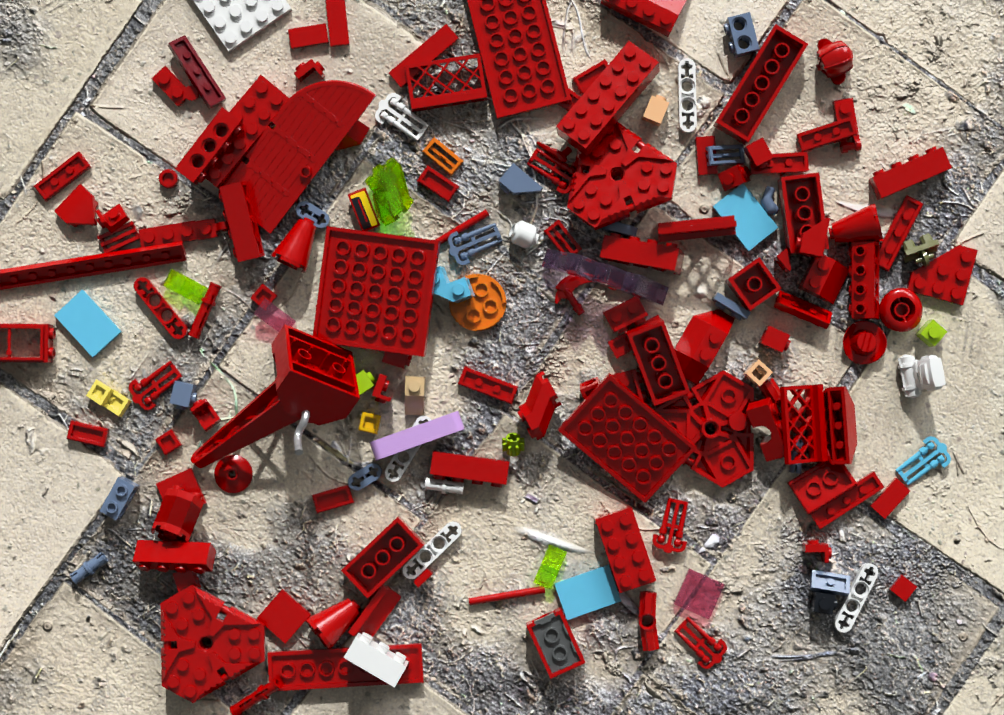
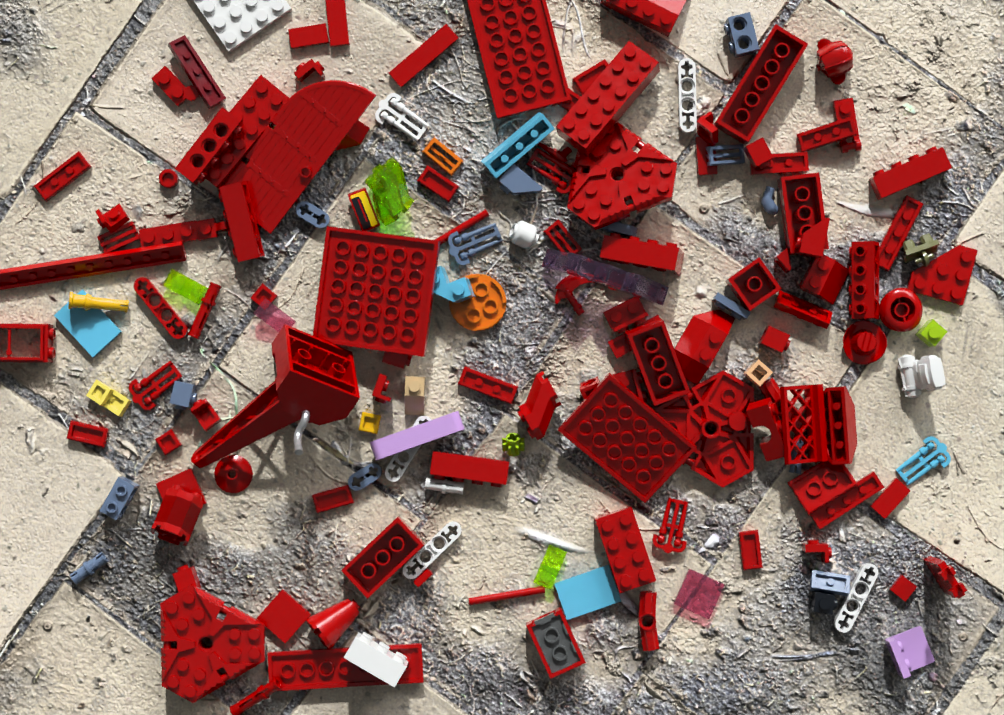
(78, 208): red slope -> none
(87, 302): none -> yellow pin
(174, 556): red brick -> none
(297, 245): red cone -> none
(365, 381): lime brick -> none
(376, 611): red panel -> none
(446, 99): red fence -> none
(517, 144): none -> medium azure brick
(655, 110): light nougat brick -> none
(697, 228): red fence -> none
(707, 129): none -> red bracket
(716, 657): red piece -> none
(734, 176): red bracket -> none
(750, 549): none -> red tile
(751, 218): medium azure tile -> none
(858, 226): red cone -> none
(909, 651): none -> lavender bracket
(945, 577): none -> red tile

